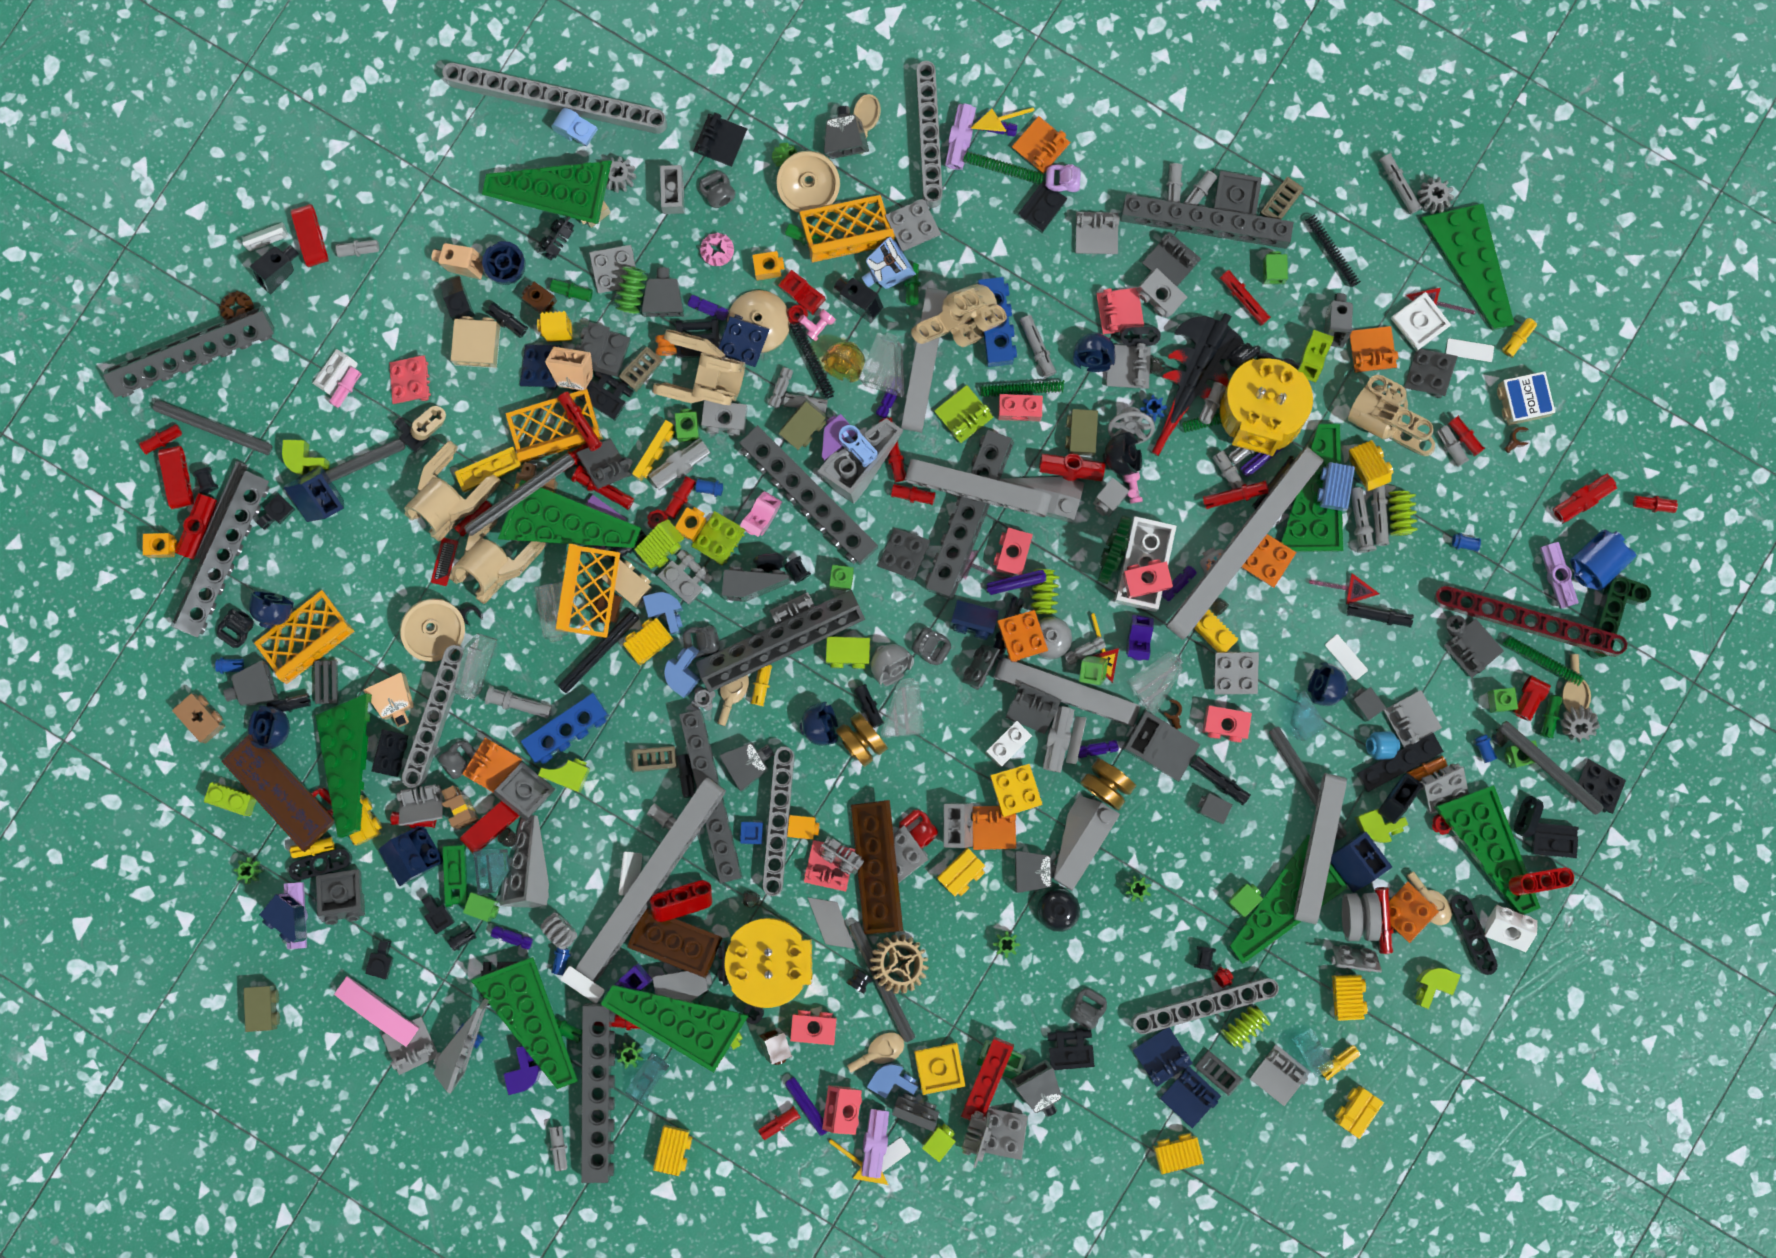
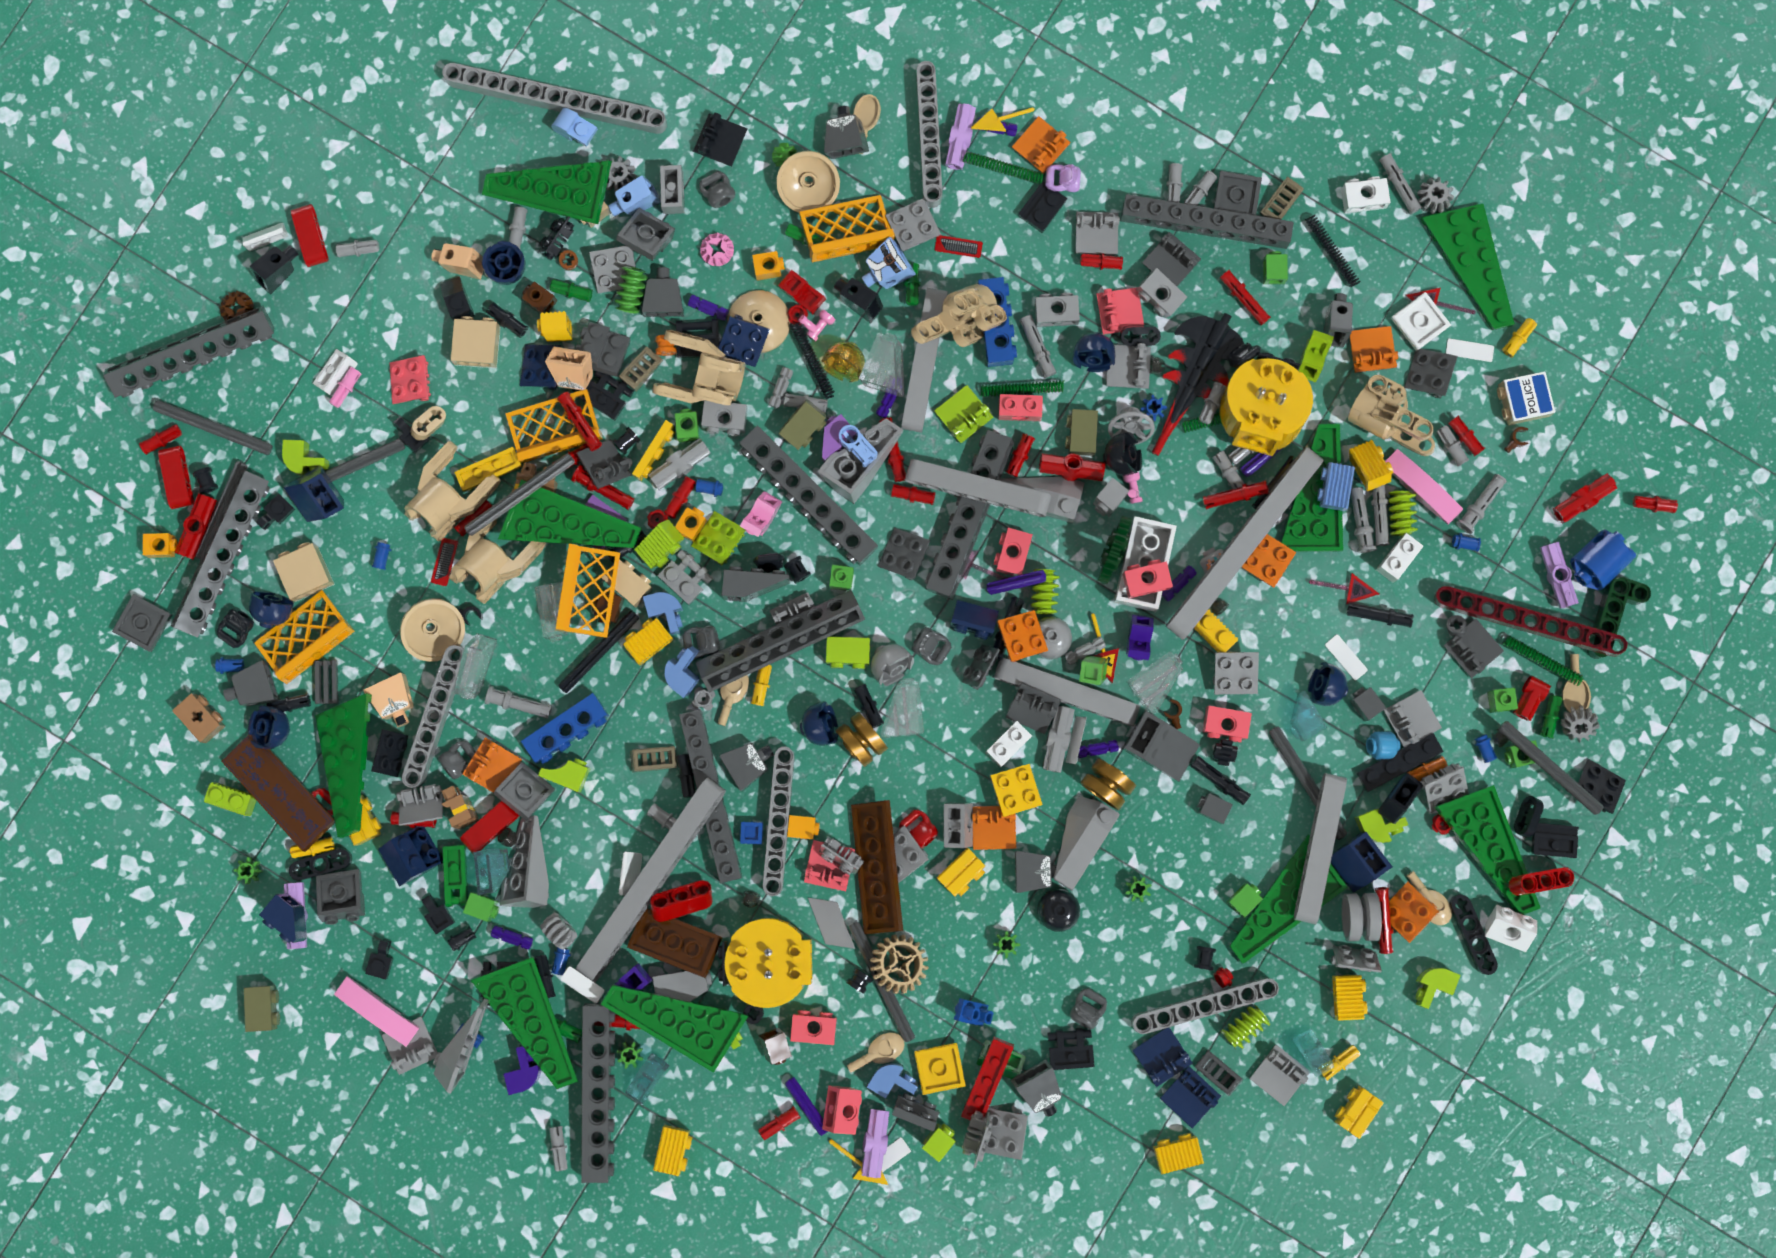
(142, 623): none -> dark grey plate
(303, 571): none -> tan piece
(381, 555): none -> blue pin
(517, 227): none -> light grey pin
(544, 971): none -> black axle
(562, 257): none -> dark orange bush
(626, 440): none -> black bush
(635, 195): none -> light blue torso
(646, 234): none -> dark grey plate
(958, 246): none -> sticker
(973, 1012): none -> blue hips
(1020, 455): none -> red pin
(1046, 317): none -> light grey brick
(1101, 261): none -> red axle
(1225, 752): none -> black gear
(1355, 202): none -> white brick
(1399, 558): none -> white brick
(1426, 489): none -> bright pink slope
(1476, 511): none -> light grey pin

